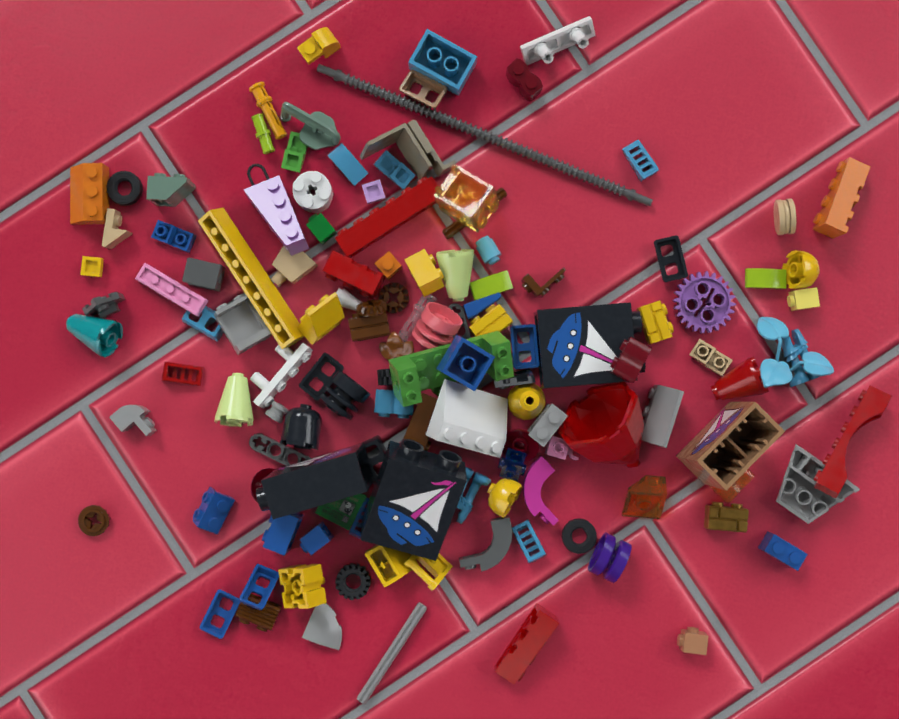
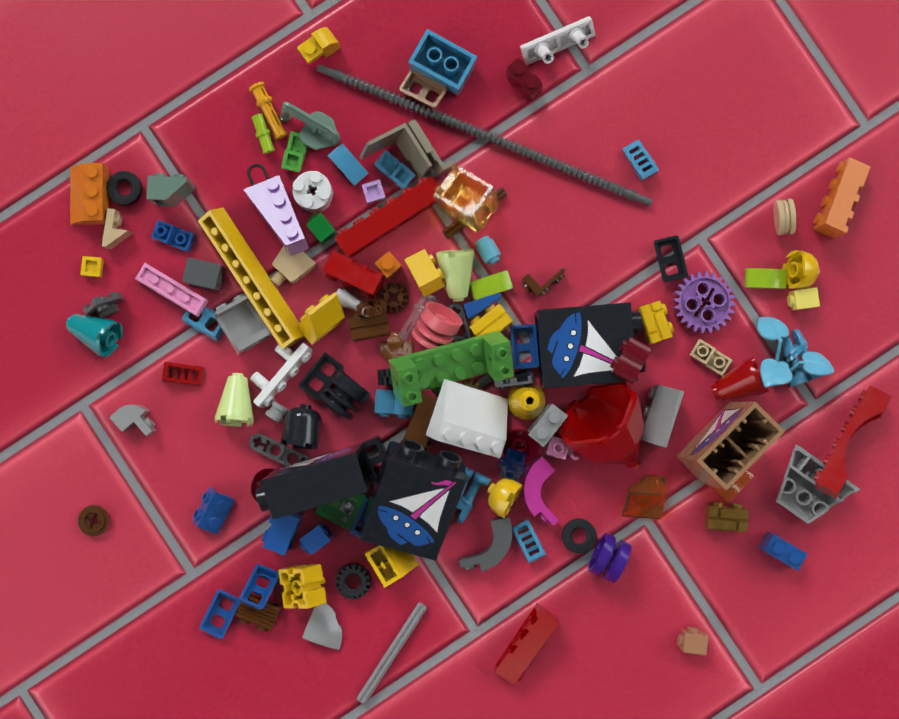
(437, 568): yellow plate -> none
(465, 362): blue brick -> none

